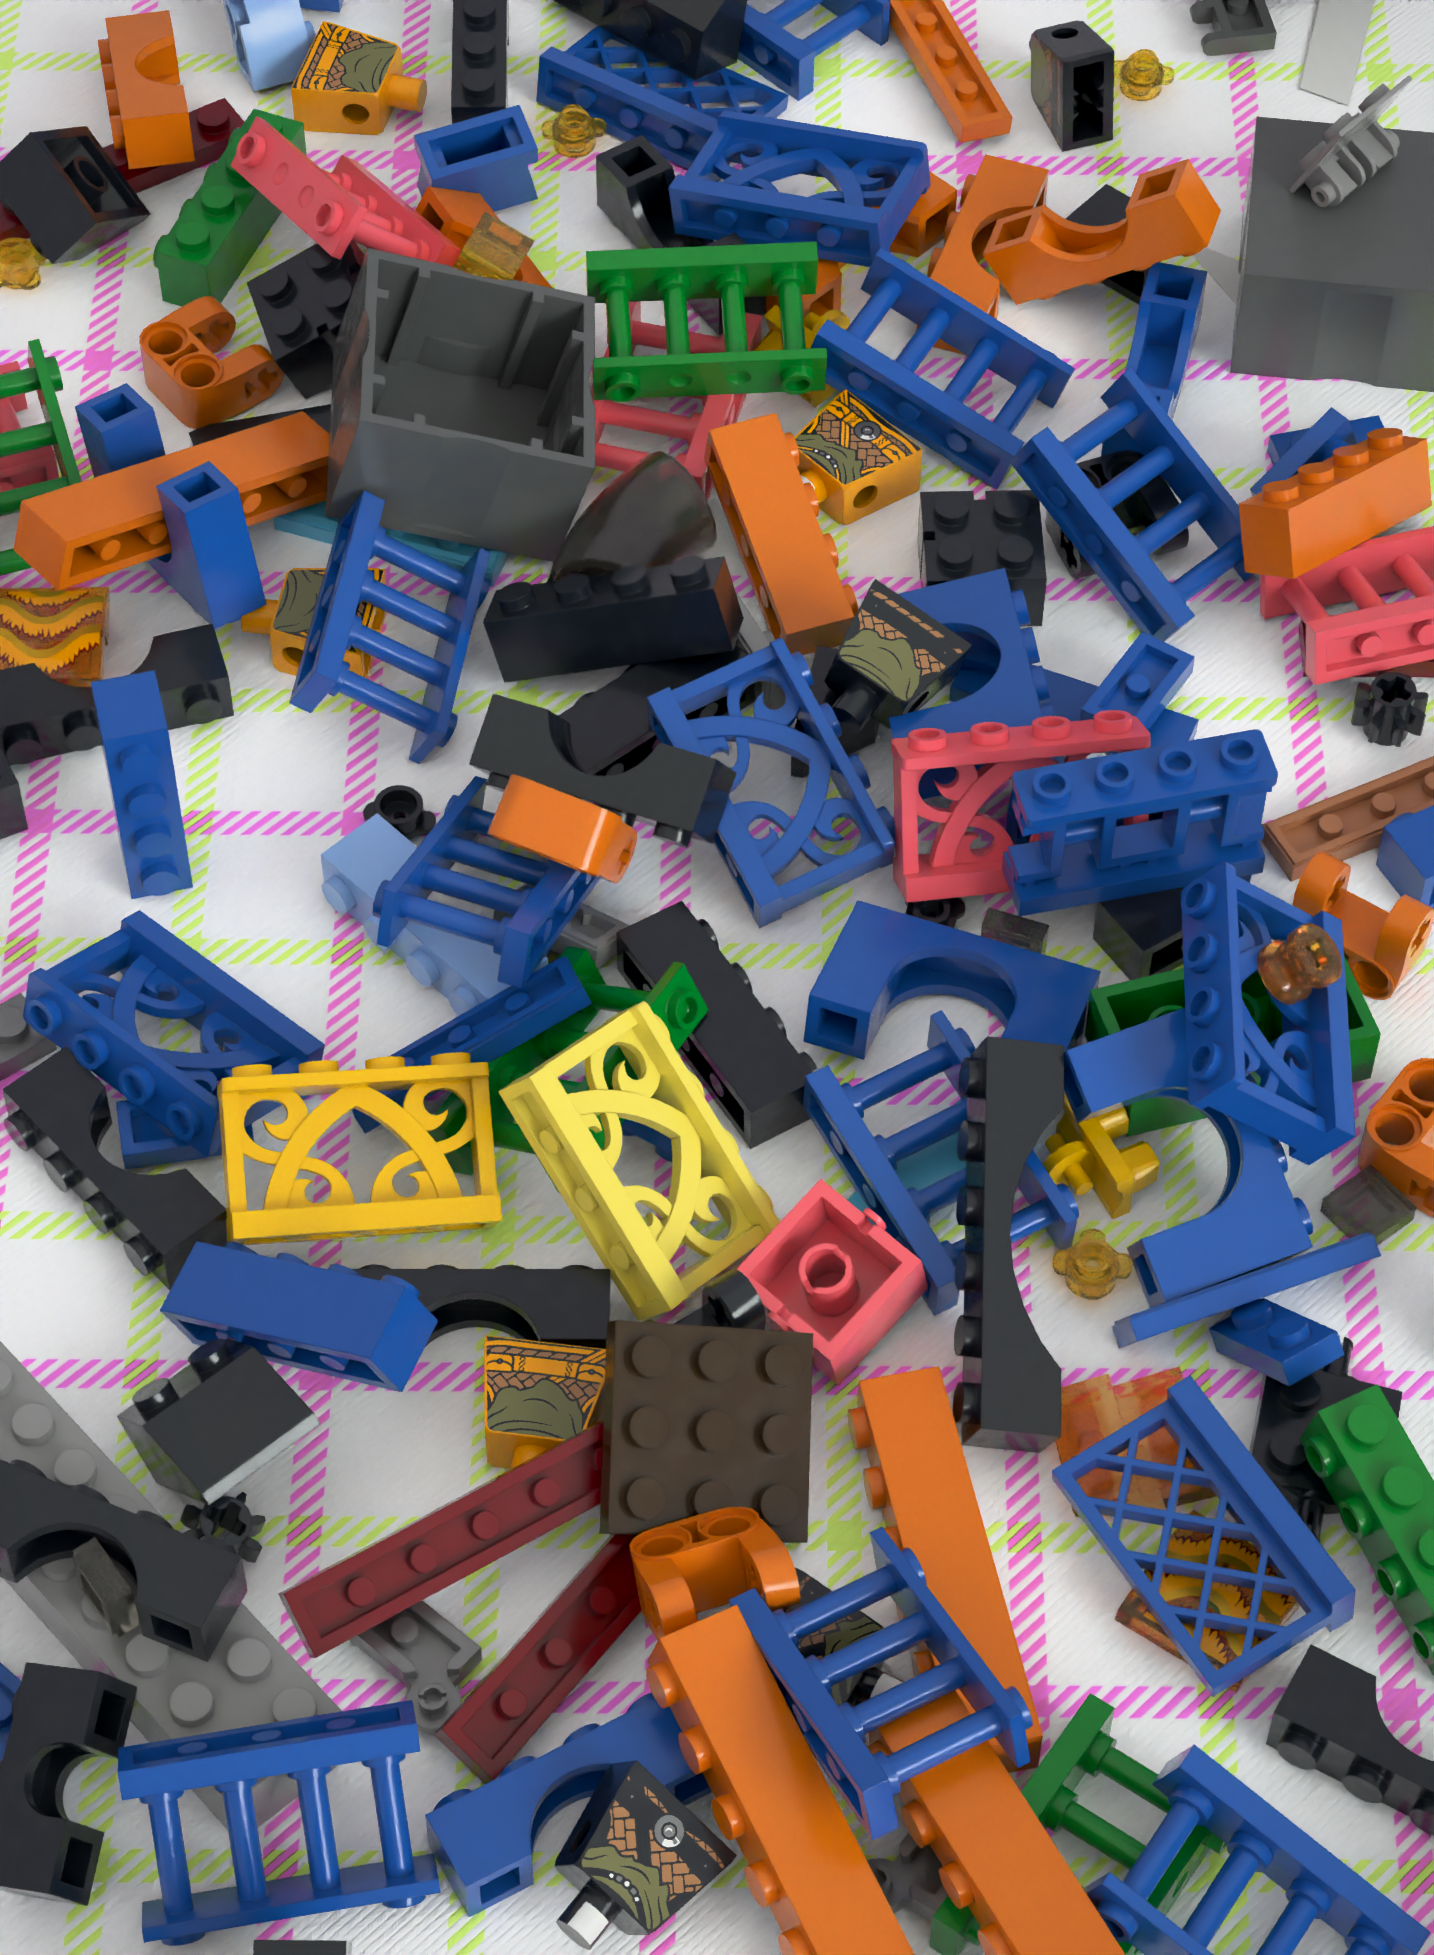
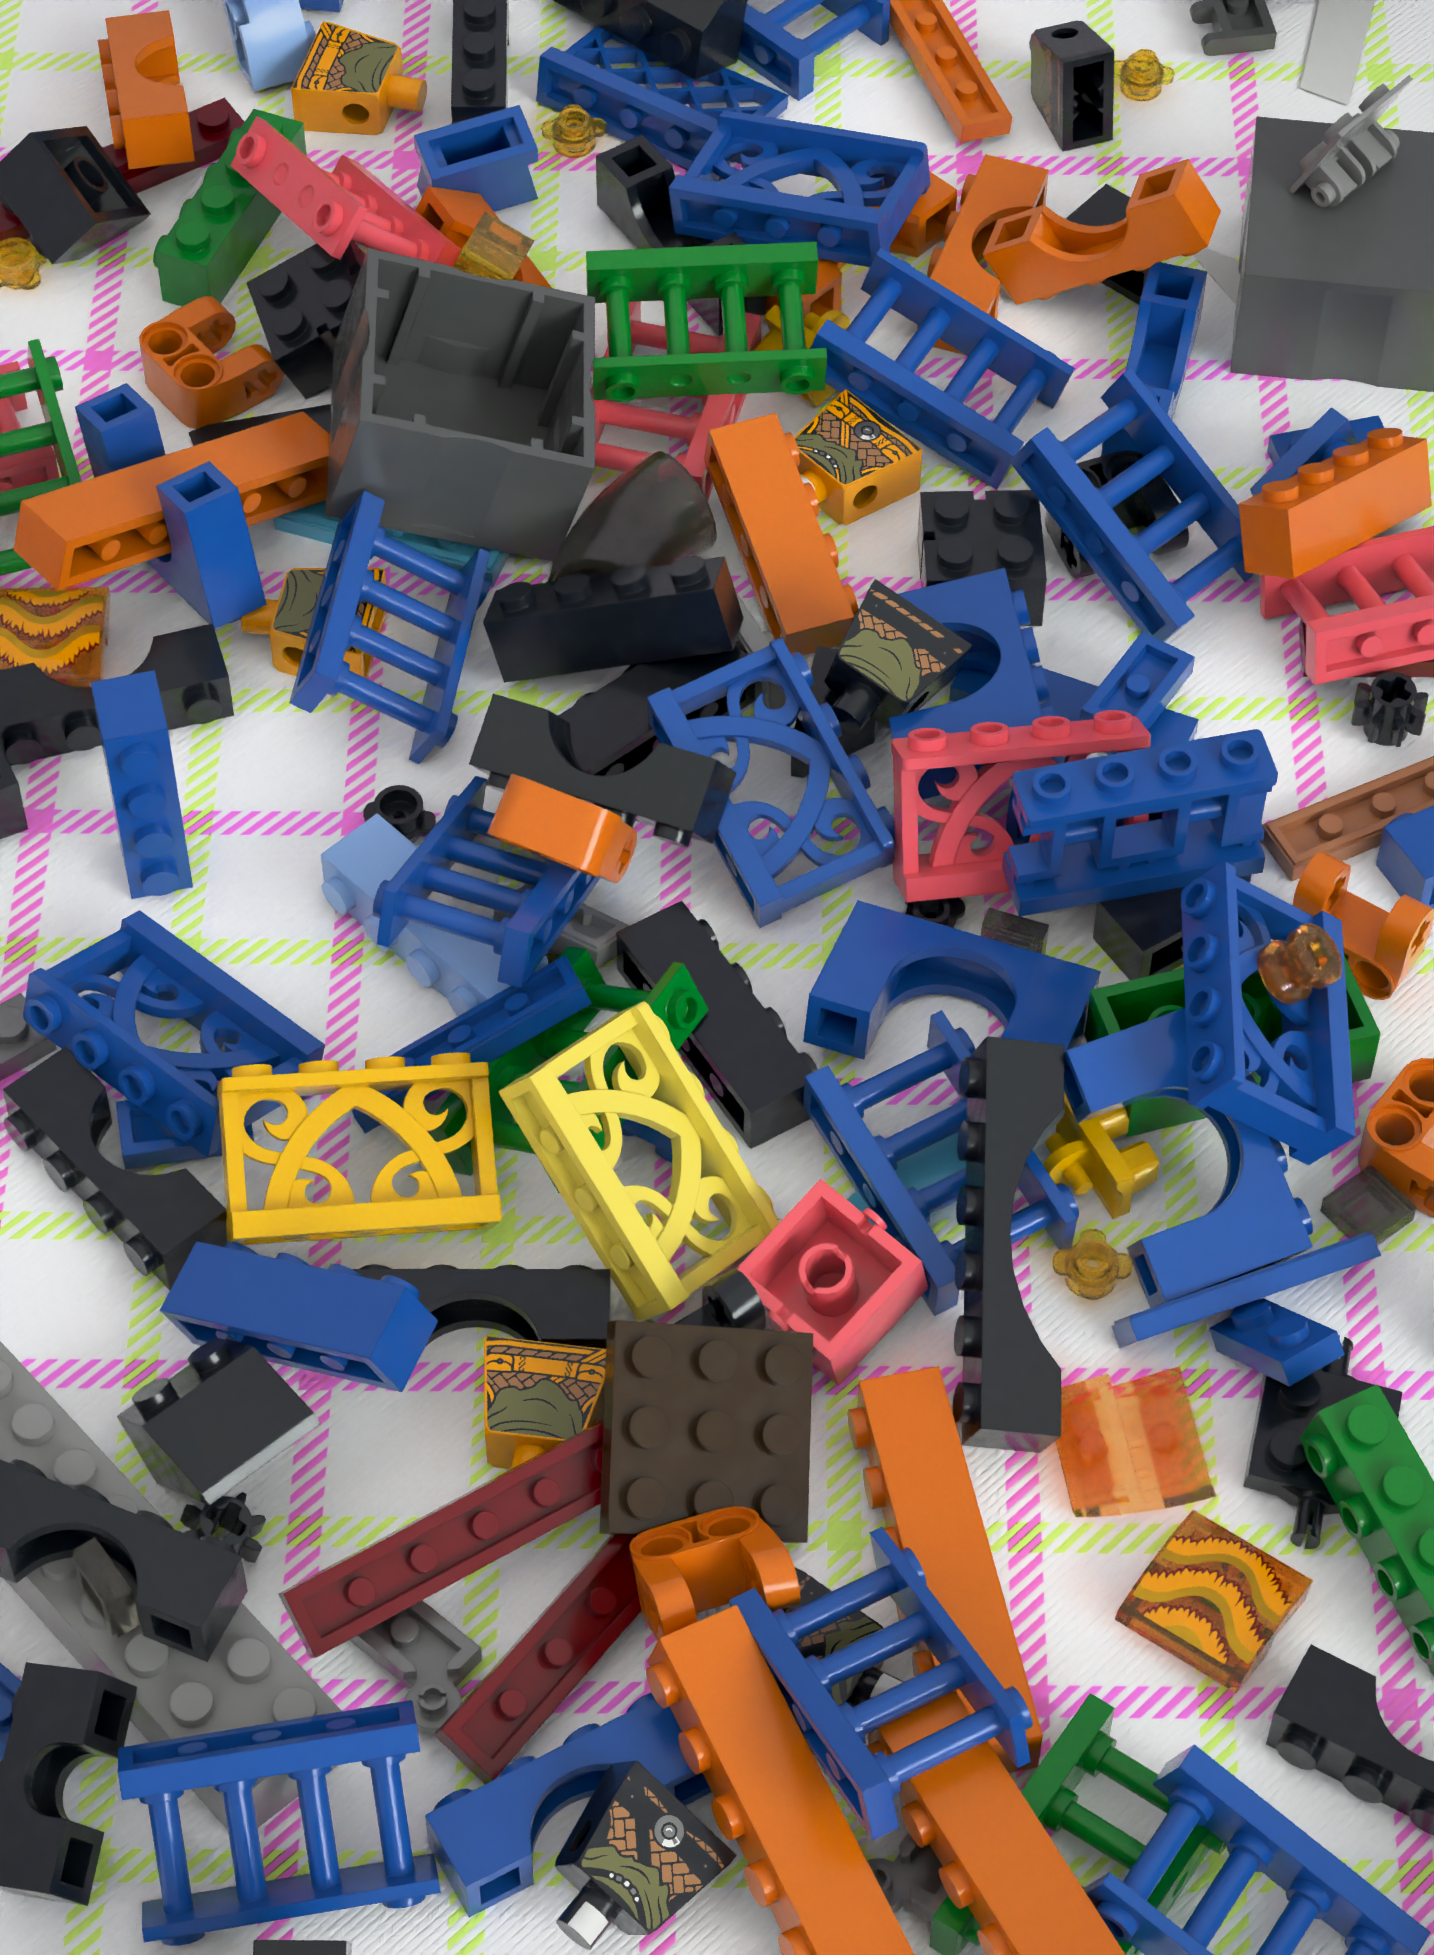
(1260, 1515): blue fence -> none

